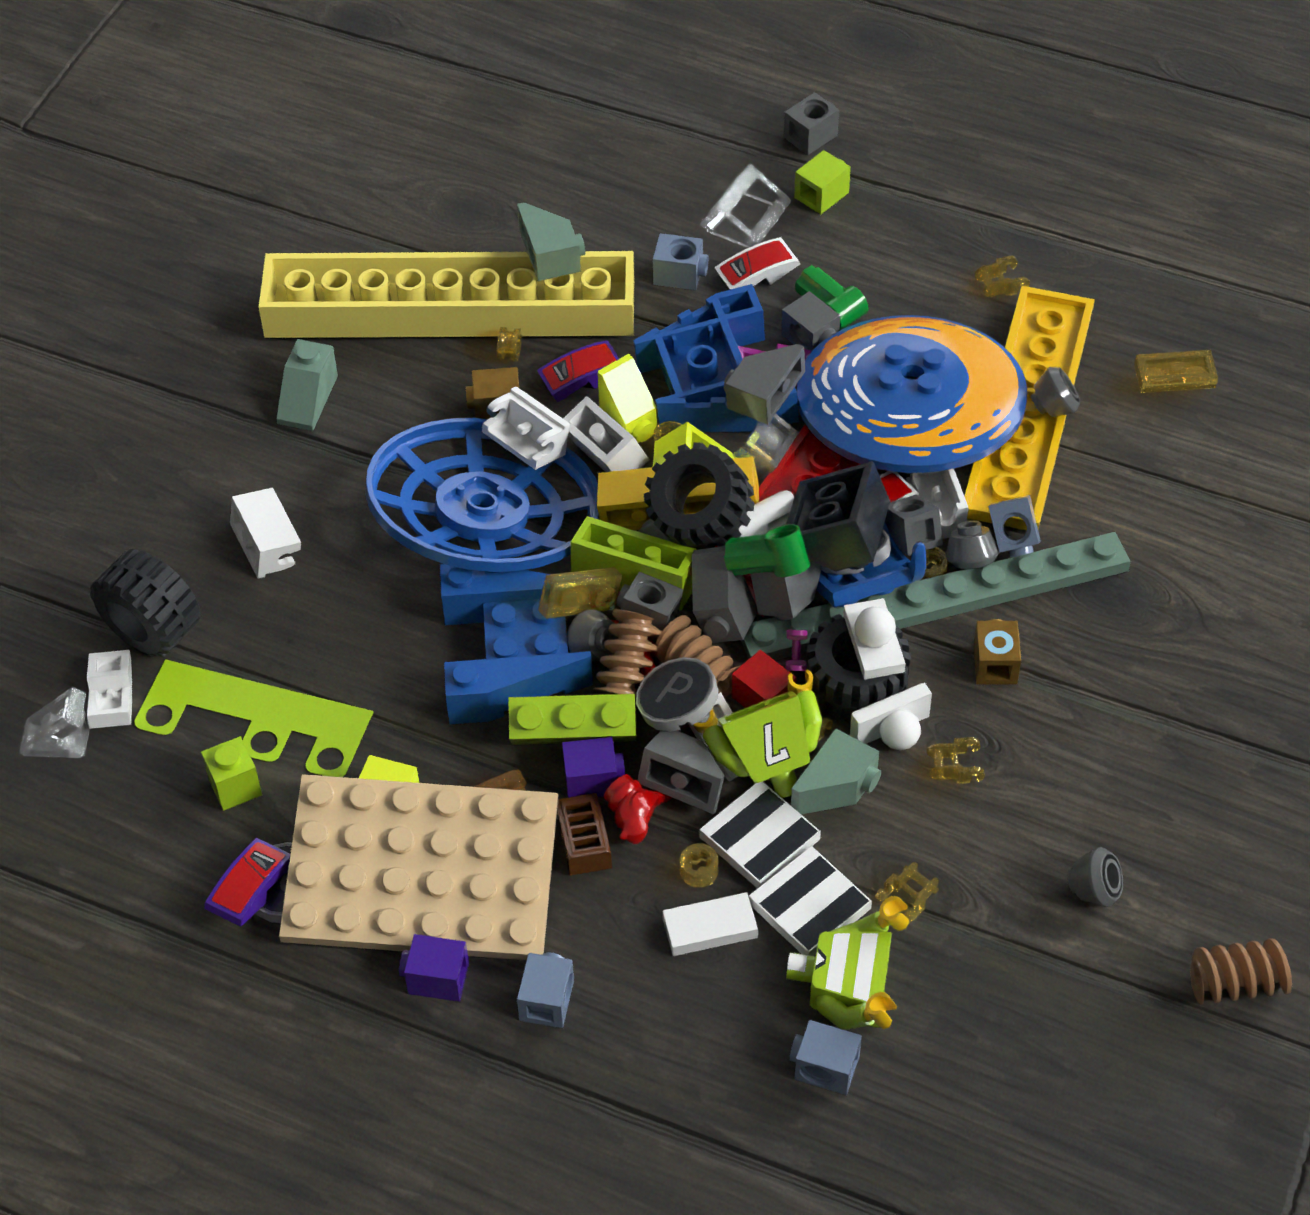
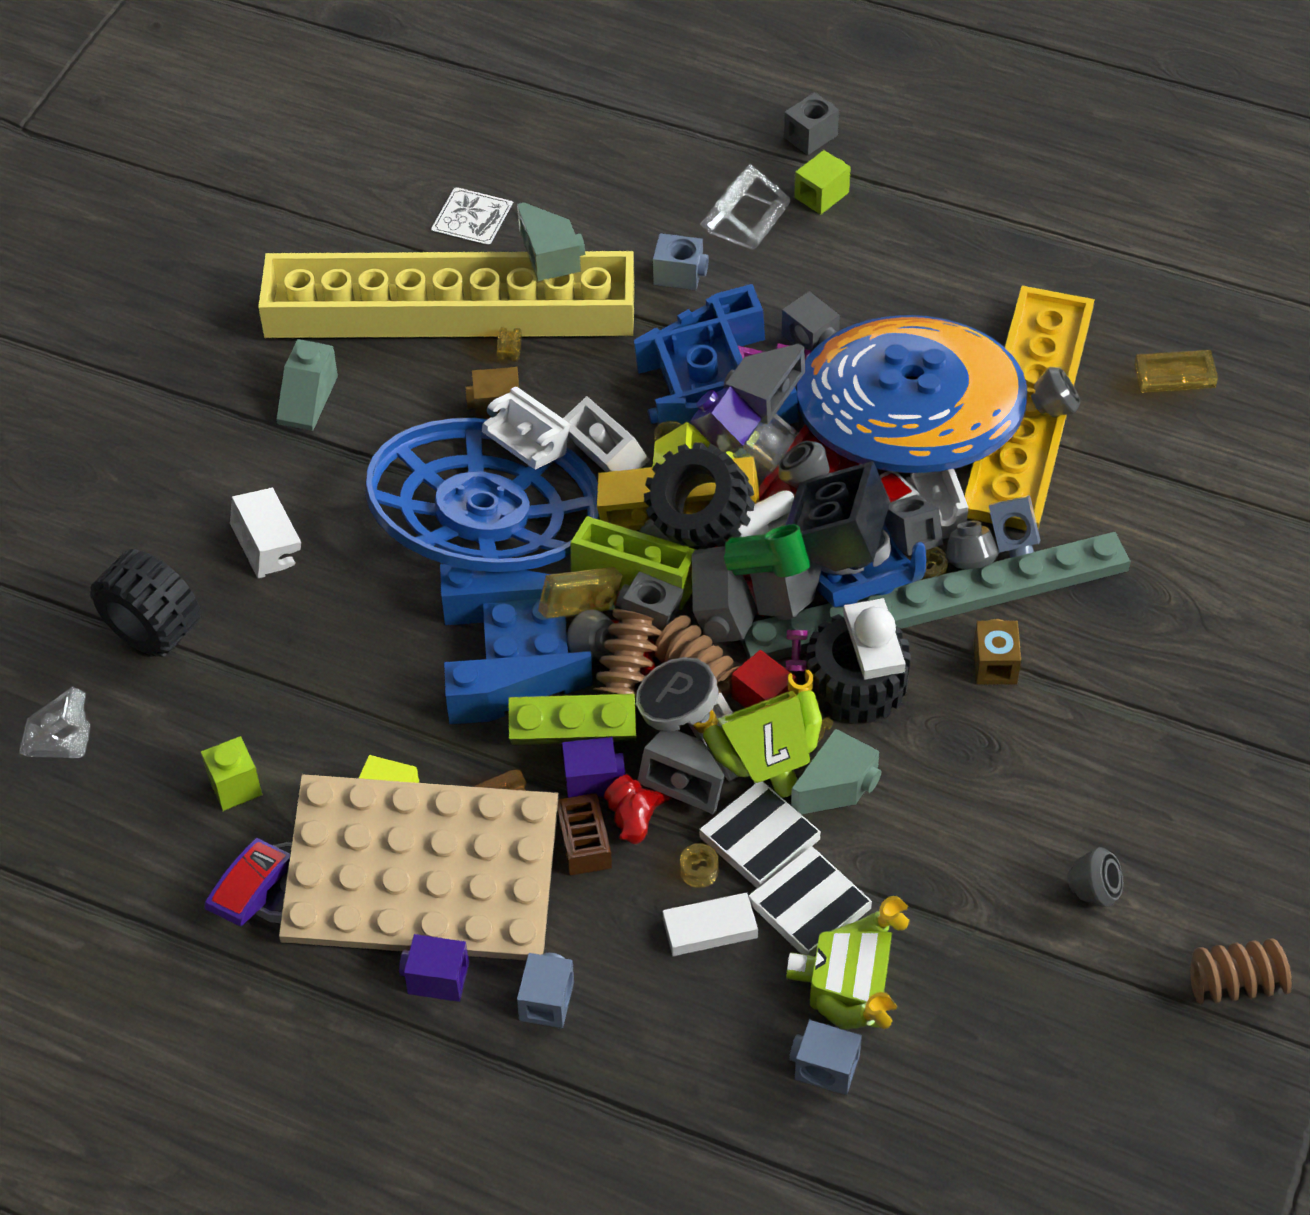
(109, 689): white slope -> none
(265, 705): lime piece -> none
(472, 216): none -> white sticker
(577, 368): slope -> none
(627, 398): slope -> none
(725, 419): none -> dark purple brick
(764, 260): slope -> none
(803, 463): none -> dark grey cone
(847, 302): green piece -> none
(893, 718): white tile -> none
(895, 883): clear yellow piece -> none
(954, 771): clear yellow piece -> none
(1003, 285): clear yellow piece -> none

